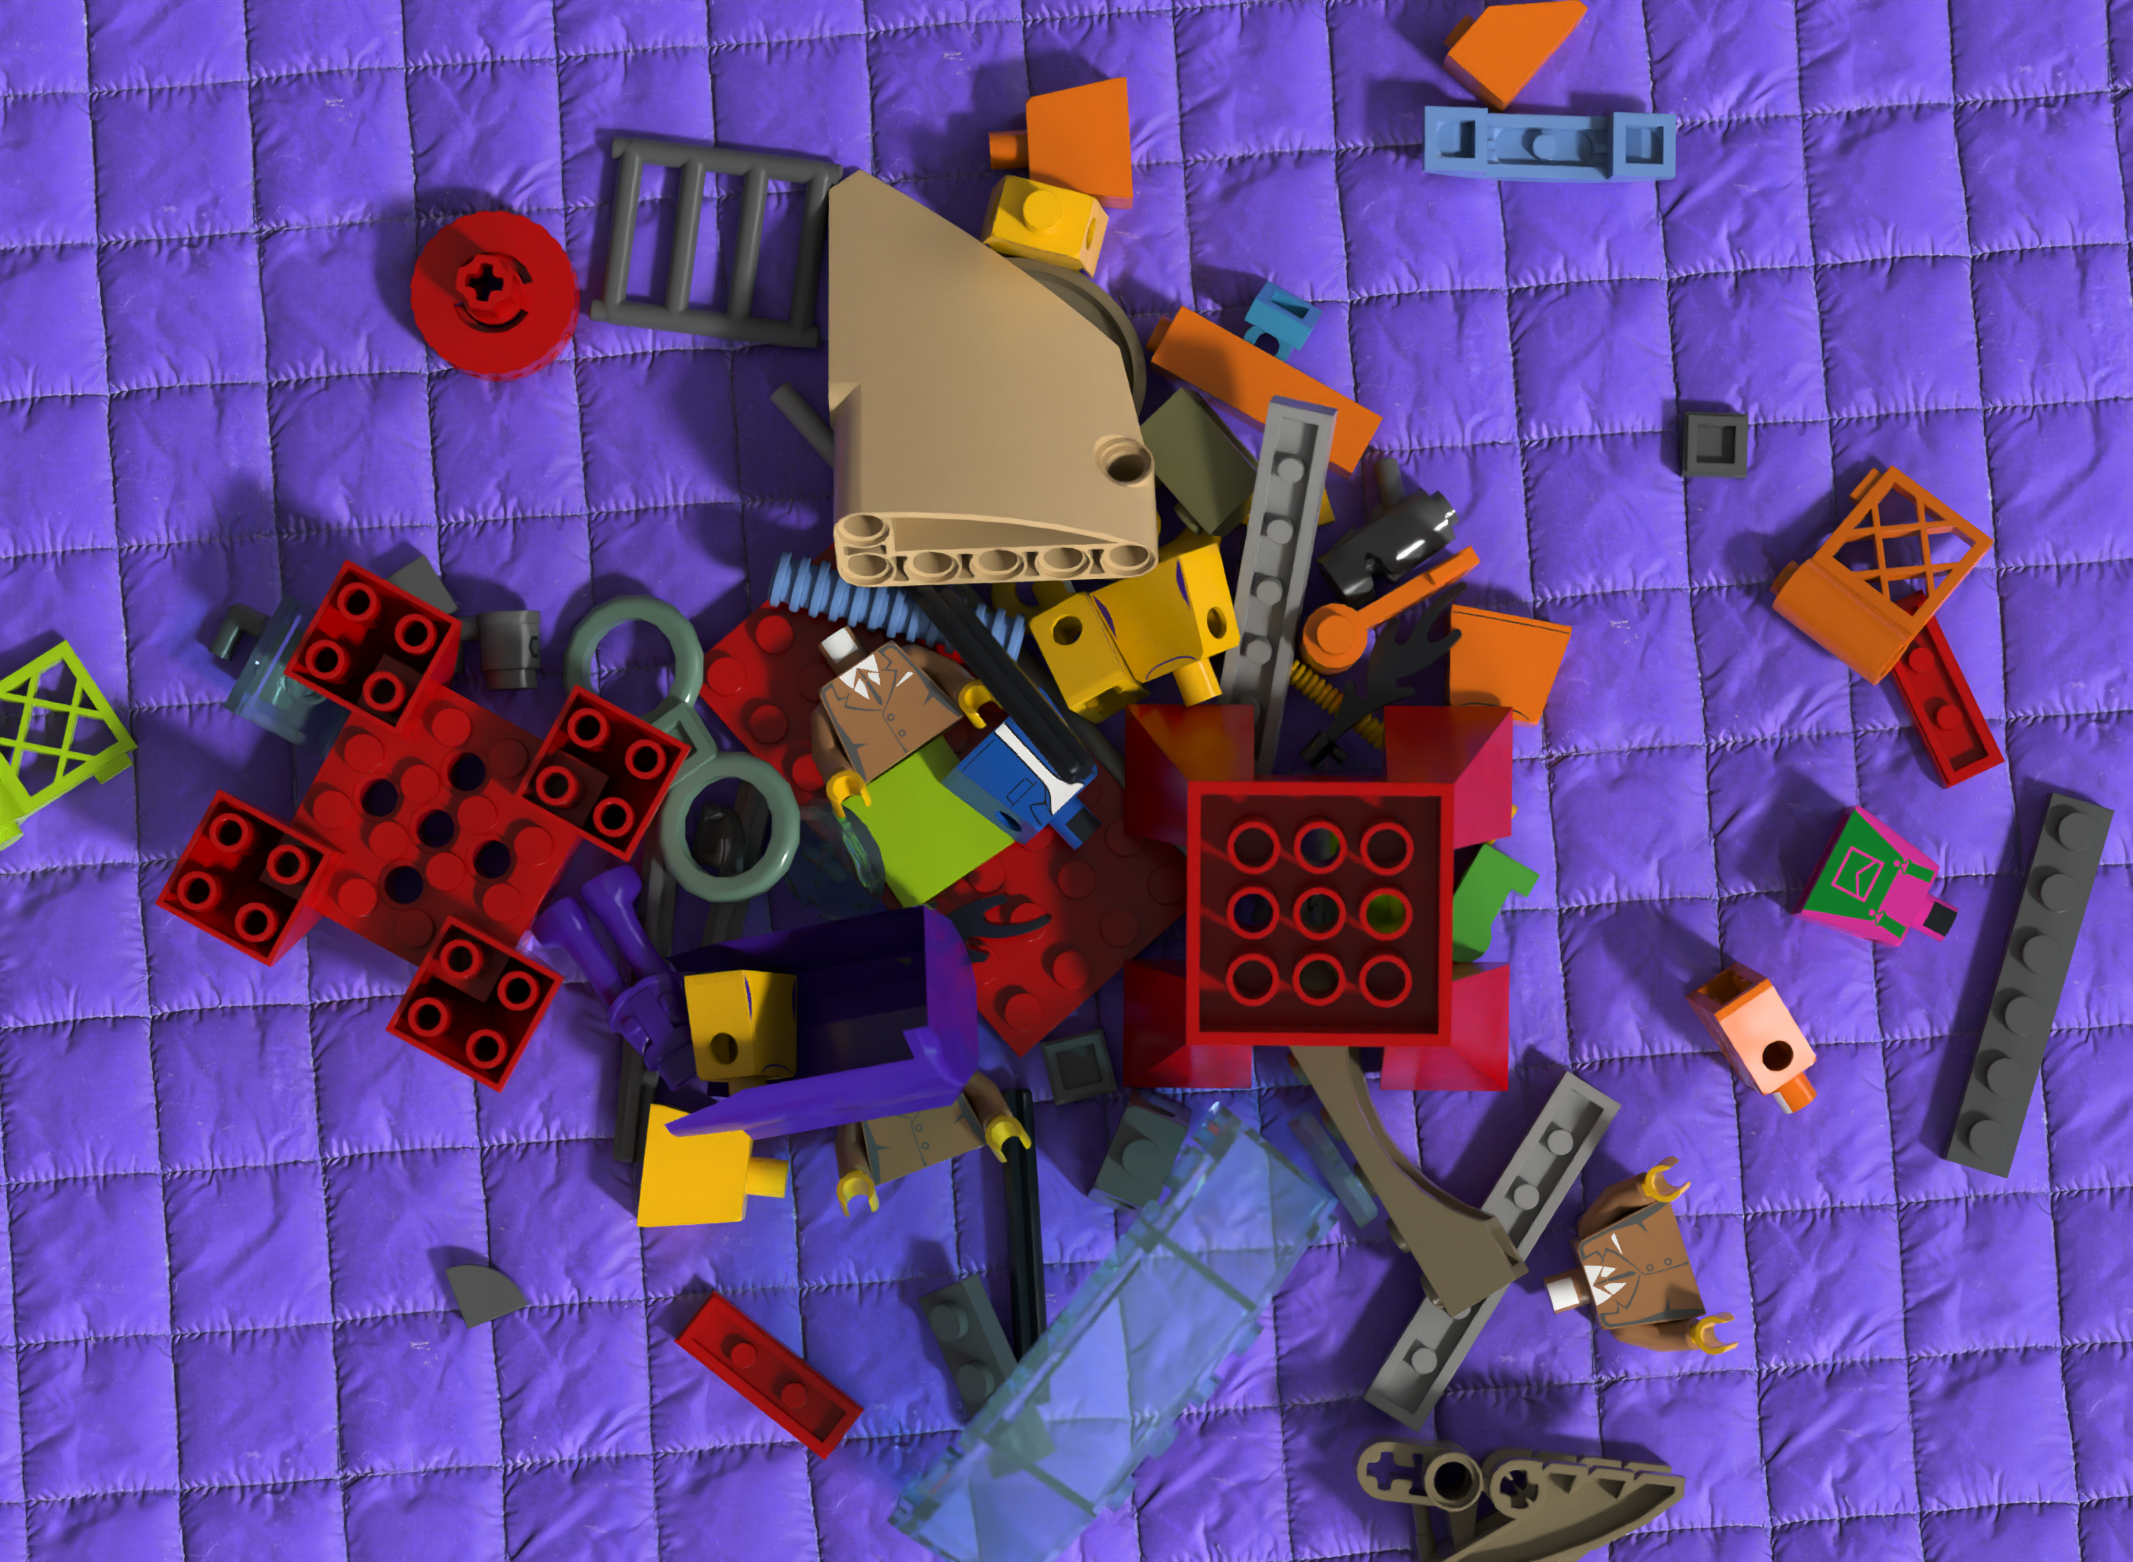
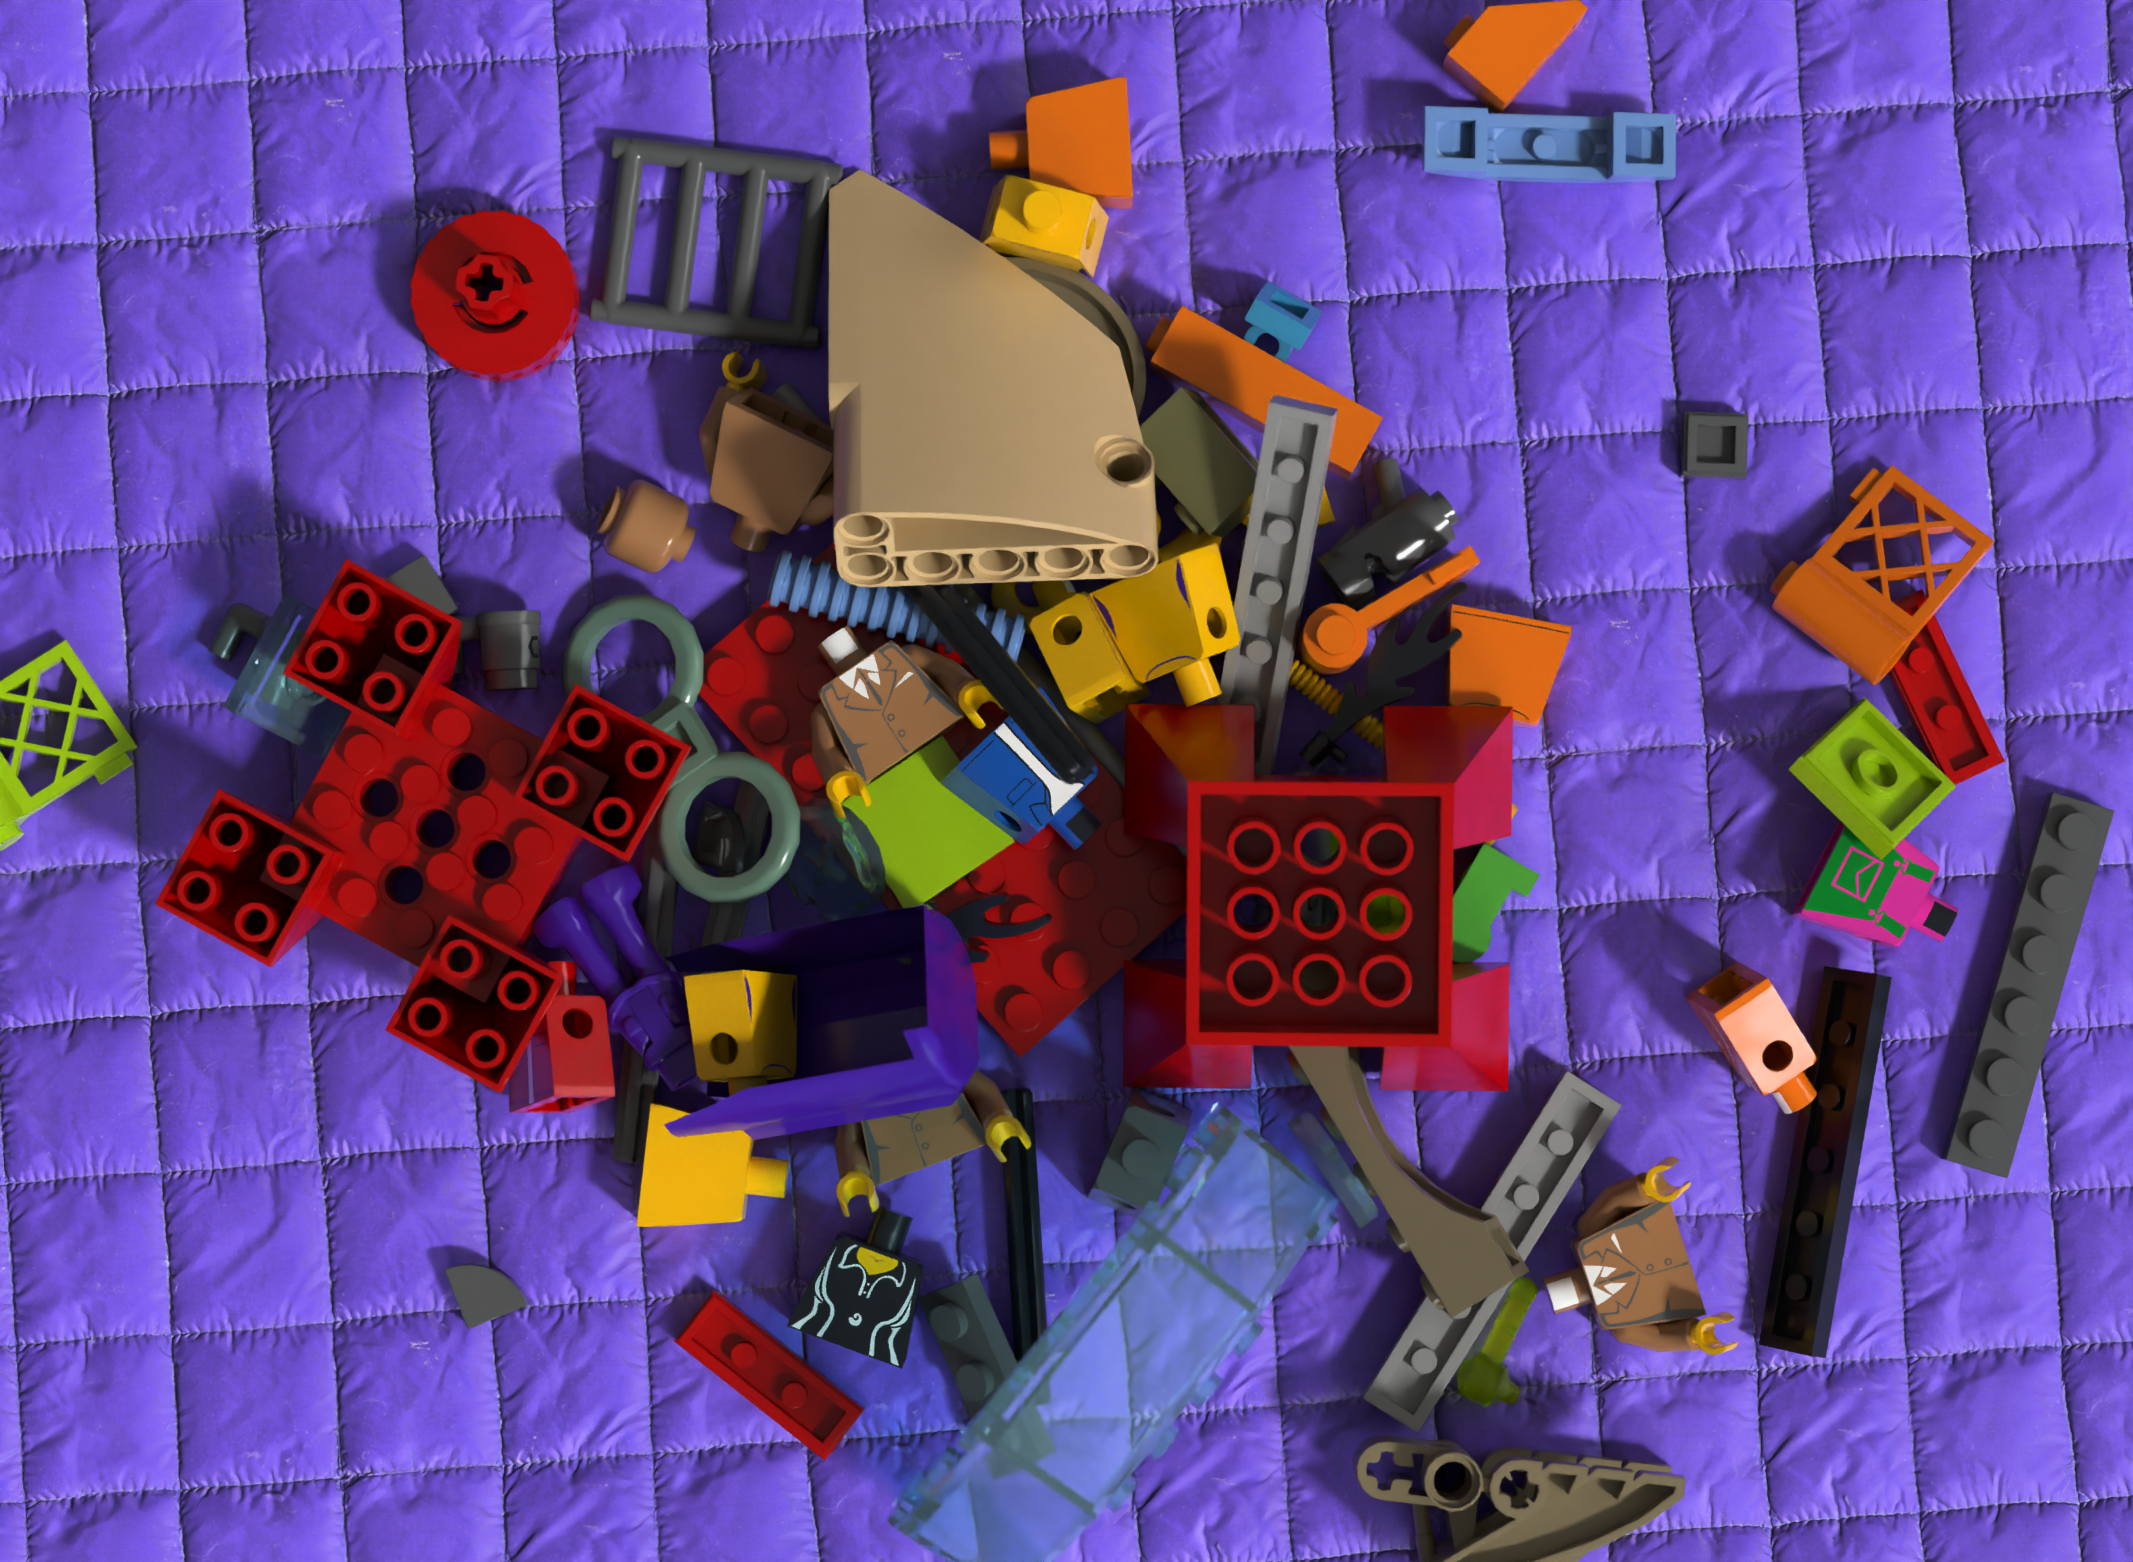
(568, 1055): none -> red torso
(645, 526): none -> medium nougat head
(765, 459): none -> medium nougat torso
(865, 1291): none -> black torso
(1078, 1066): dark grey tile -> none
(1484, 1375): none -> clear neon green piece
(1825, 1162): none -> black plate
(1872, 778): none -> lime tile

